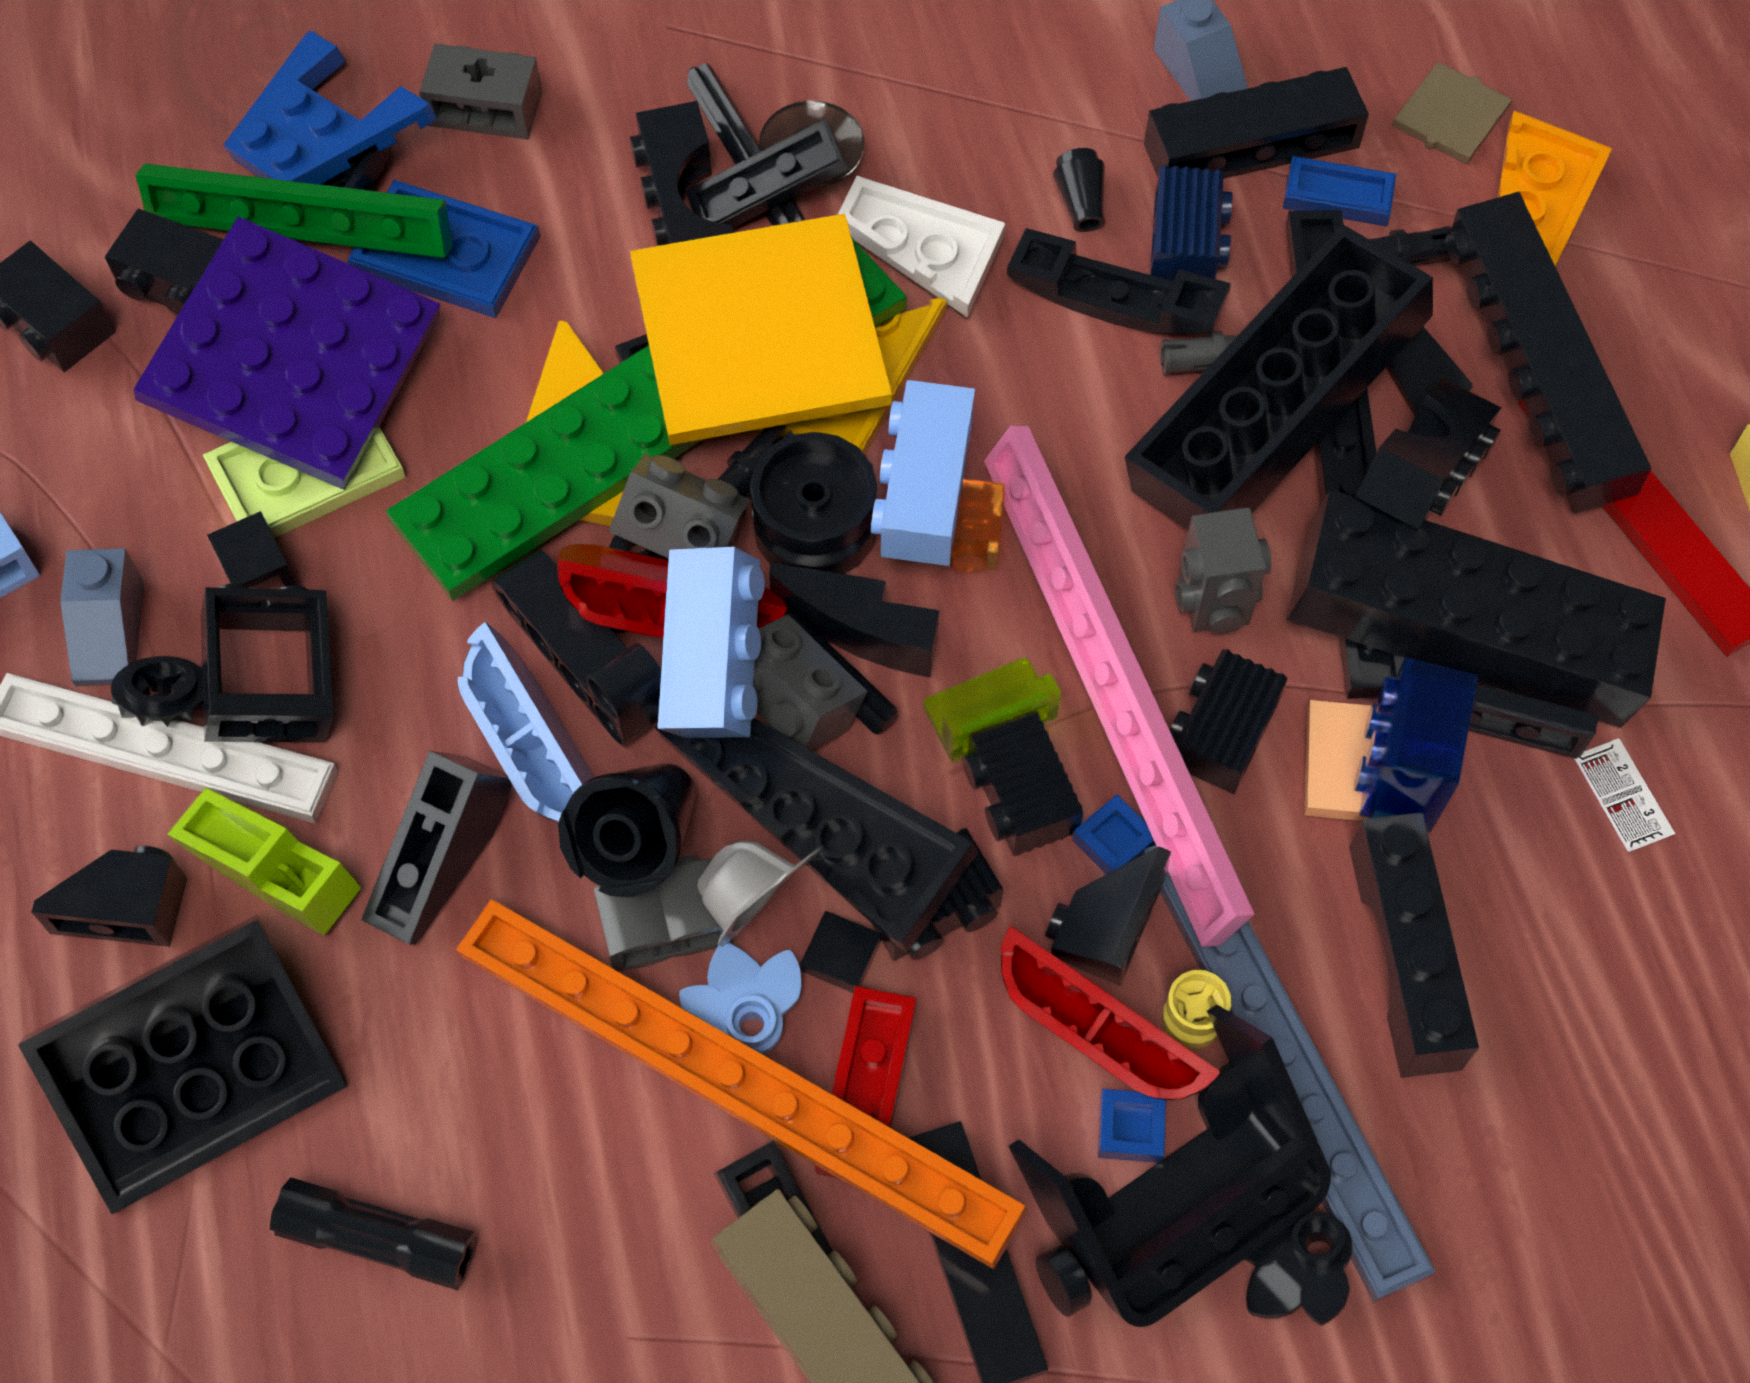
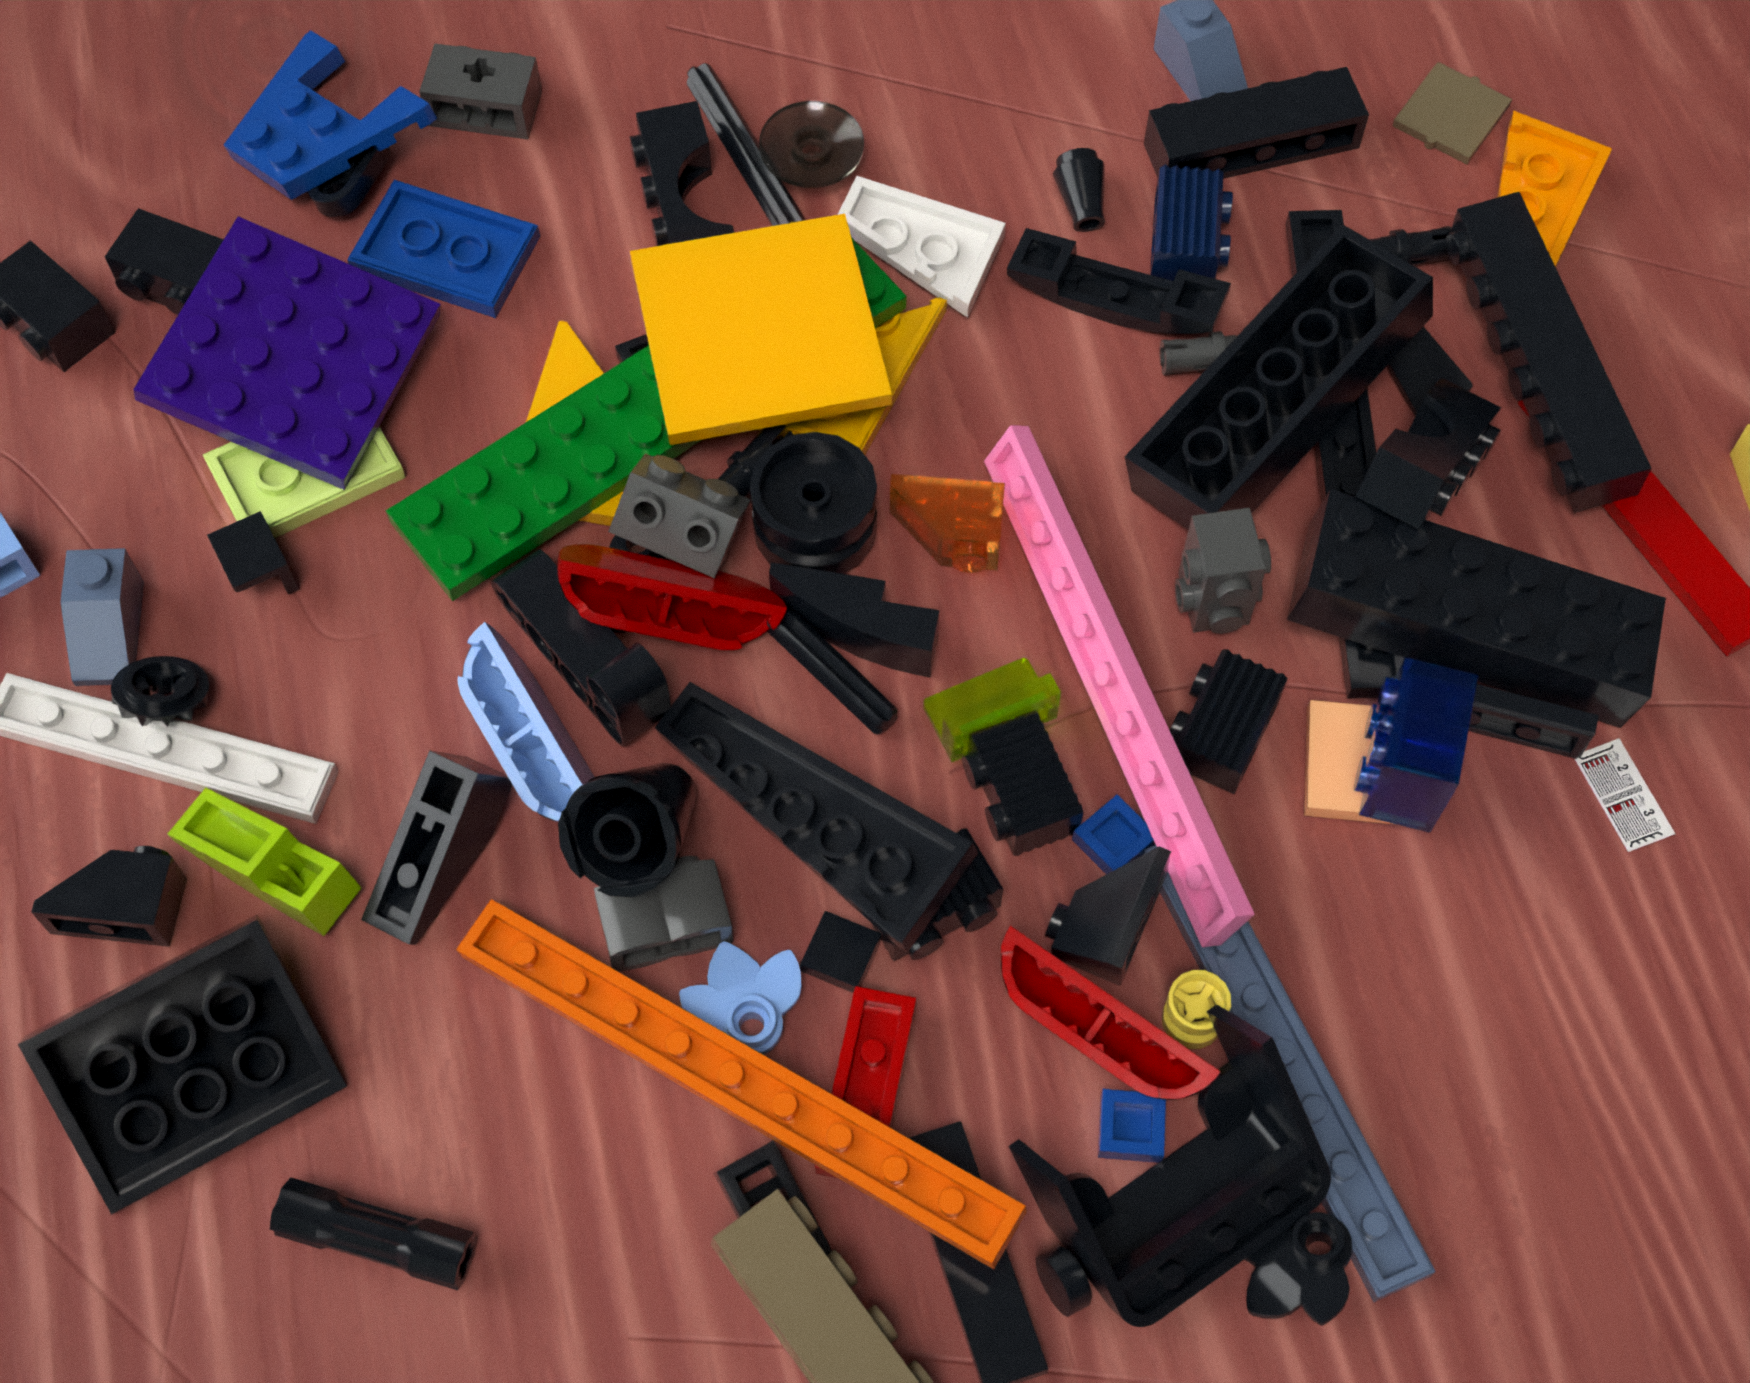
(266, 716): black window -> none
(298, 209): green plate -> none
(710, 643): light blue brick -> none
(742, 883): light grey piece -> none
(769, 177): black tile -> none
(803, 686): dark grey brick -> none
(924, 472): light blue brick -> none
(1357, 191): blue tile -> none
(1427, 992): black arch -> none

